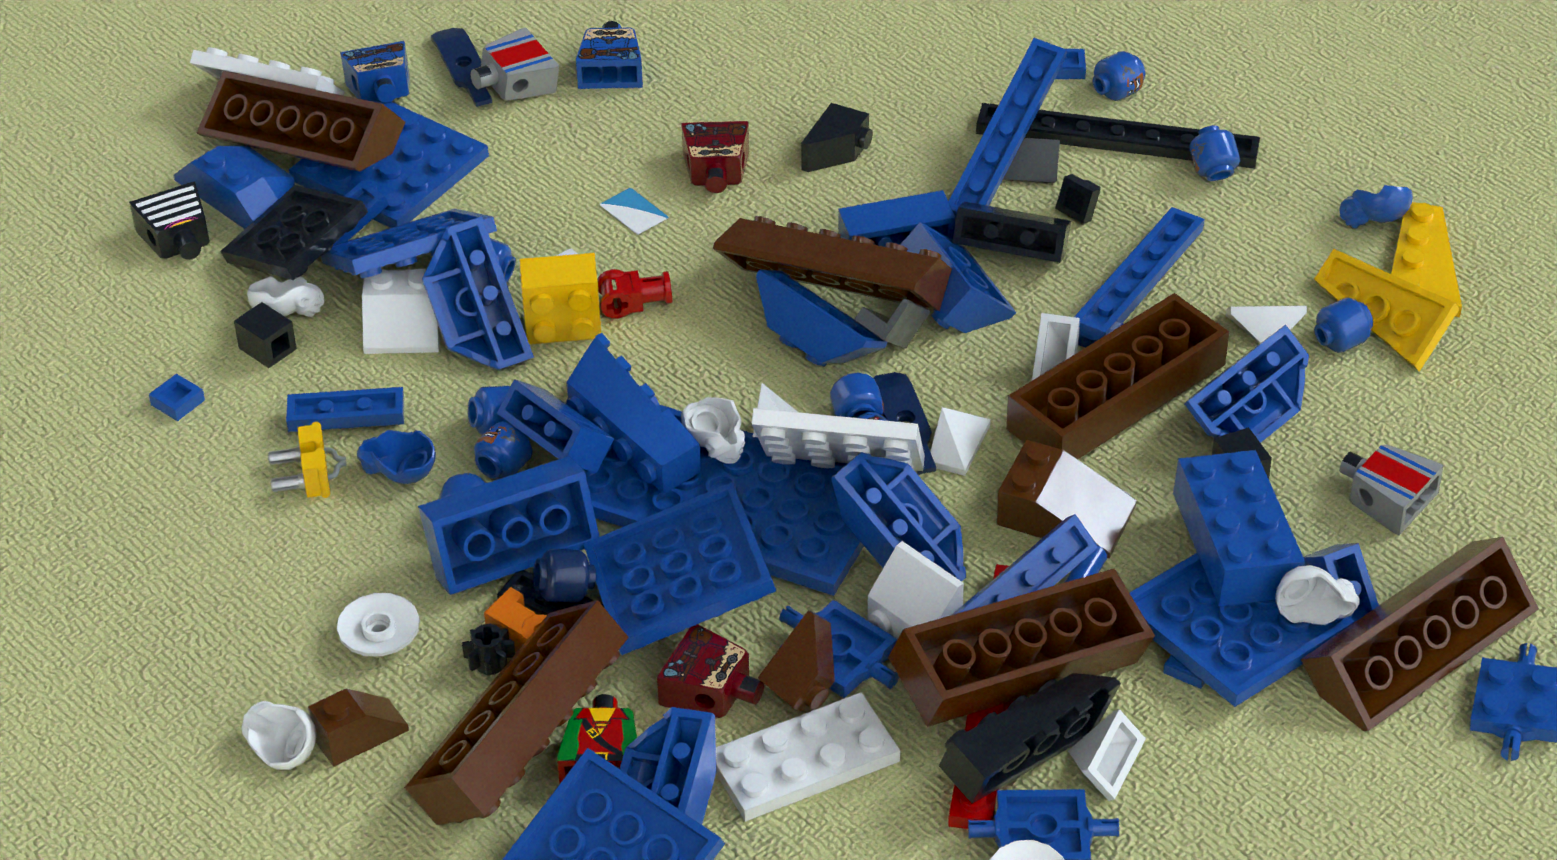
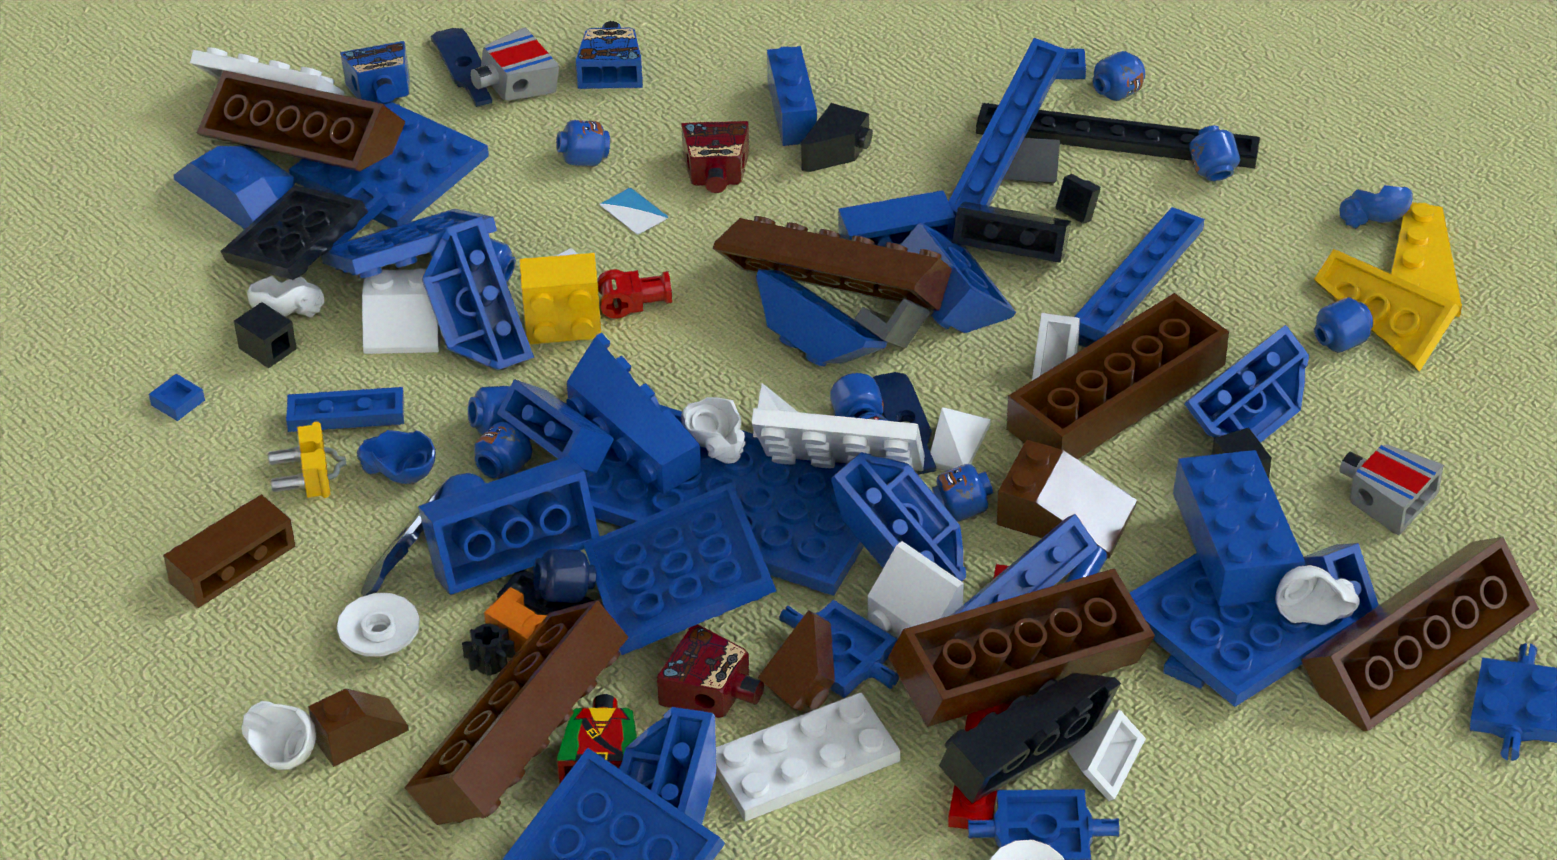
(172, 222): black torso -> none
(229, 550): none -> reddish brown brick
(396, 550): none -> piece
(583, 143): none -> blue head
(791, 94): none -> blue brick
(963, 491): none -> blue head
(1265, 320): white slope -> none

